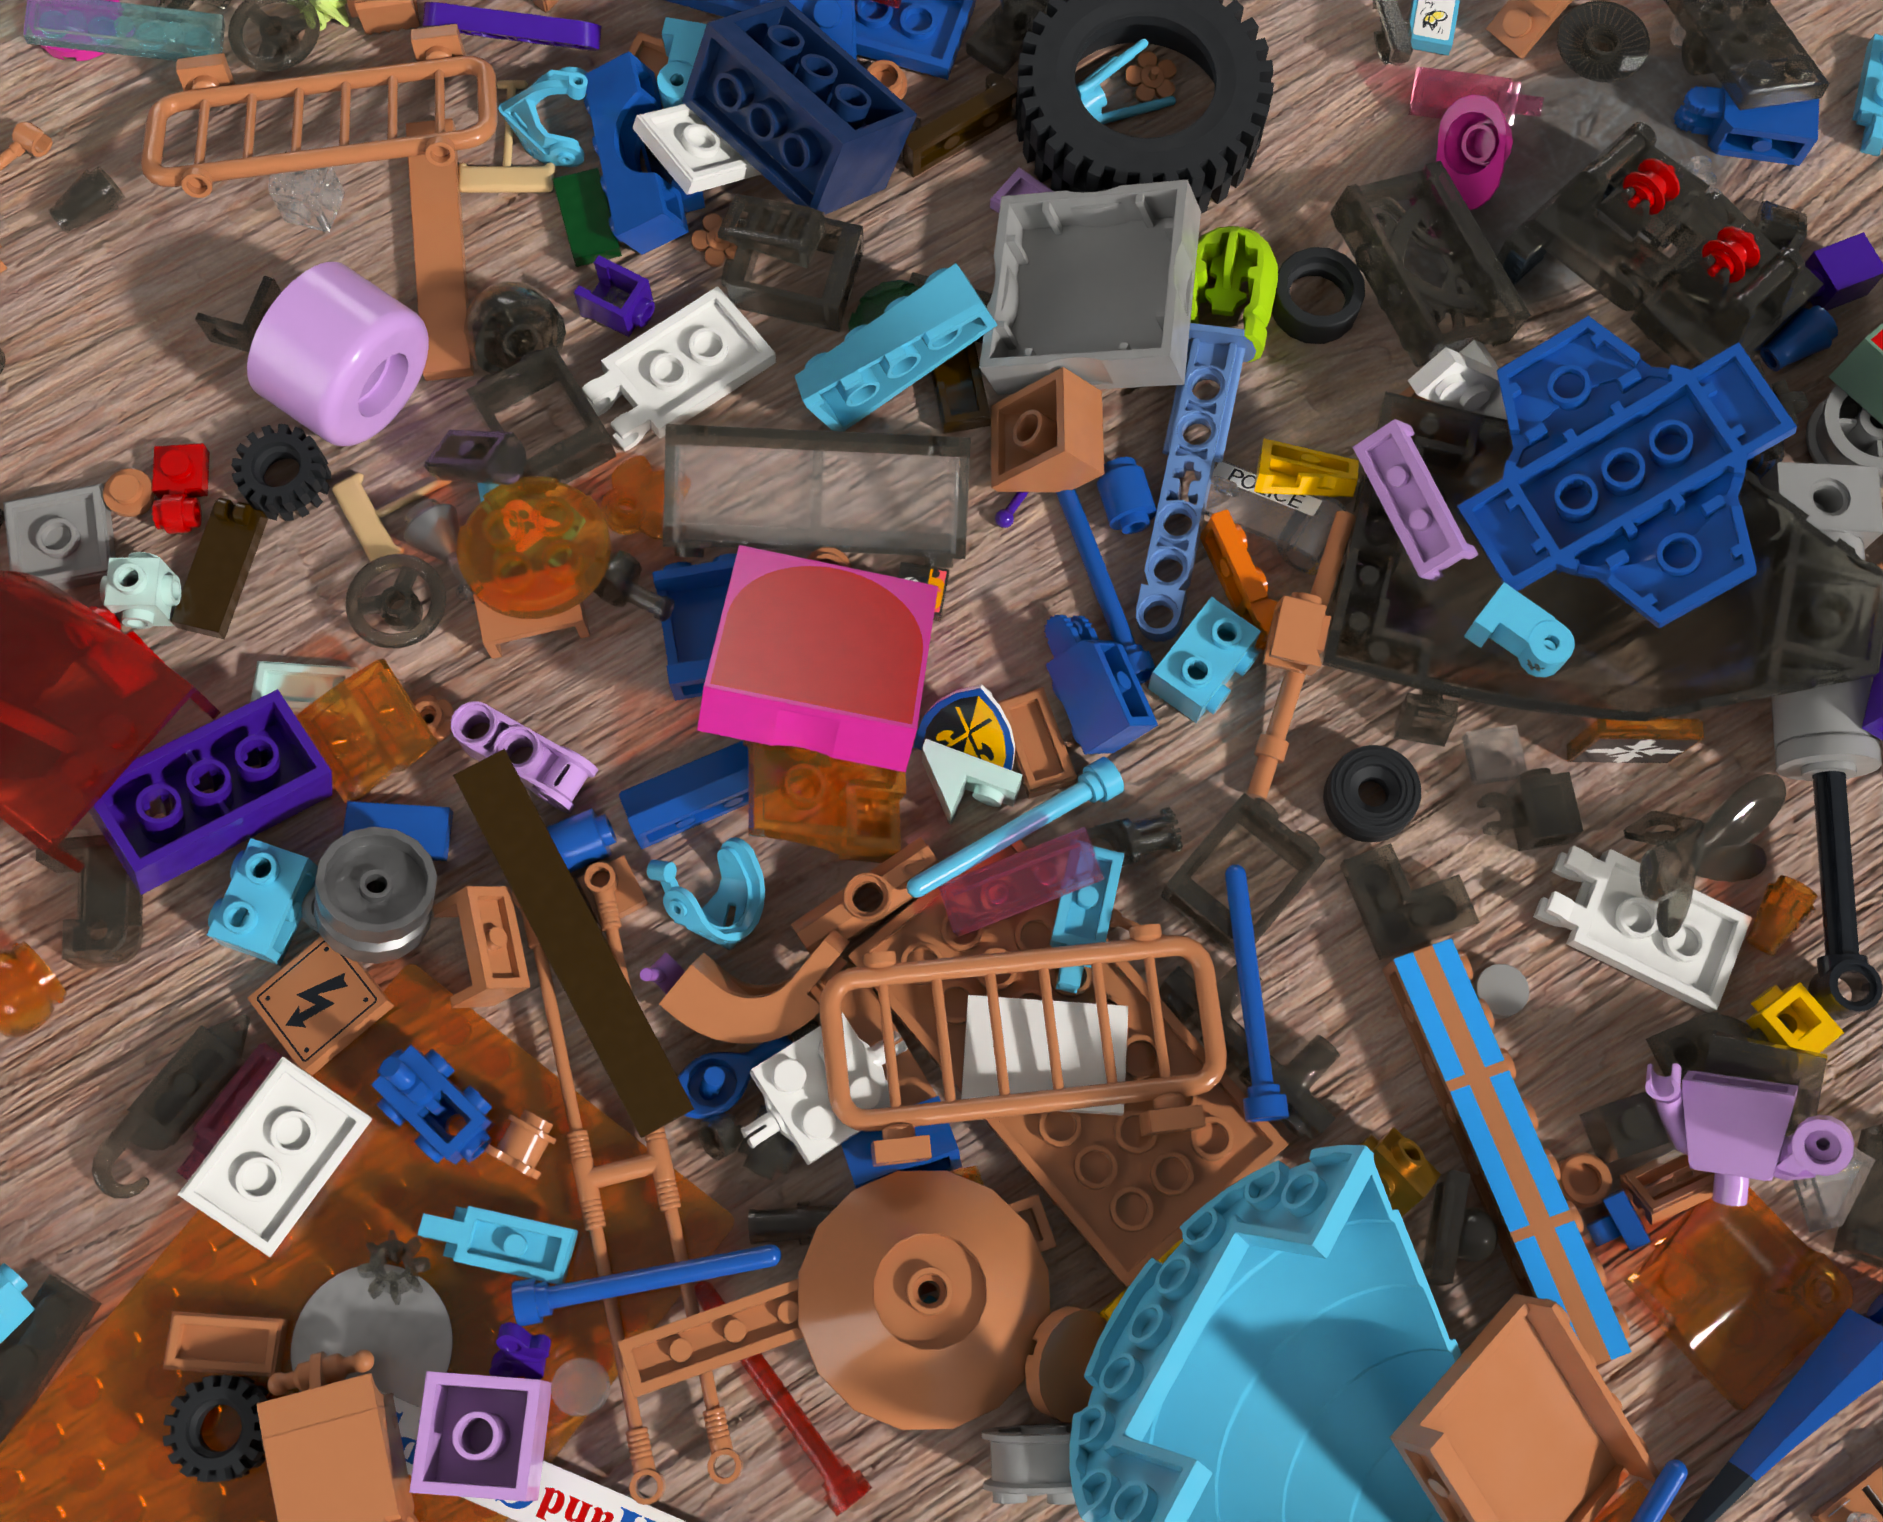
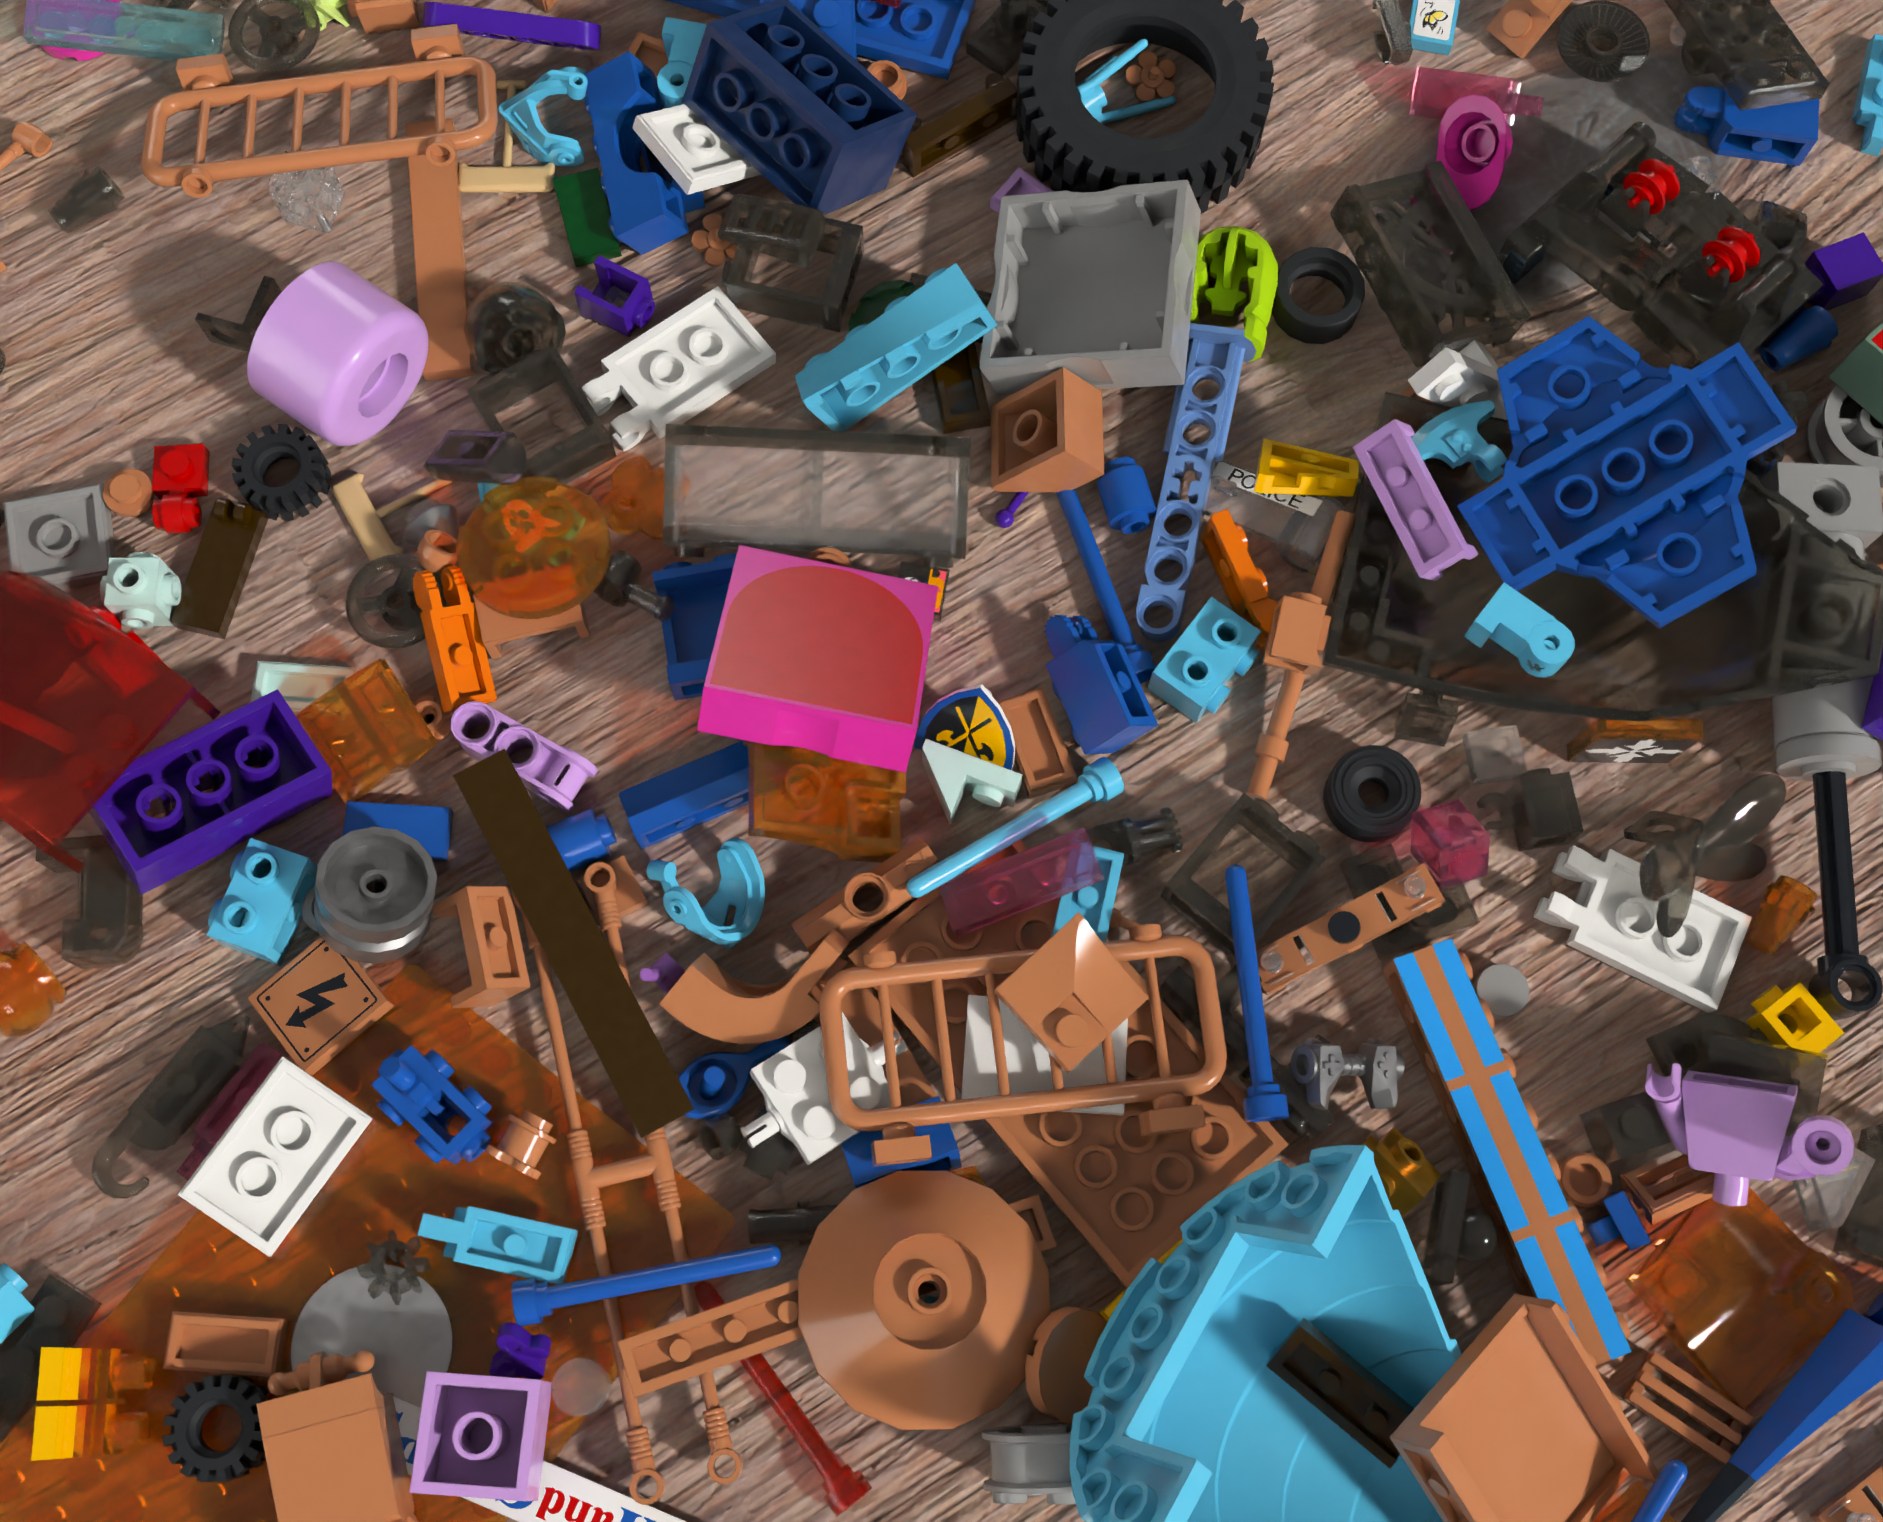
(96, 1428): none -> clear orange hips
(437, 551): none -> nougat hinge
(454, 639): none -> orange hinge
(1071, 993): none -> nougat plate
(1322, 1065): none -> flat silver piece
(1341, 1389): none -> dark brown hinge
(1348, 928): none -> nougat piece
(1450, 843): none -> clear pink brick
(1456, 440): none -> medium azure piece
(1728, 1433): none -> nougat tile

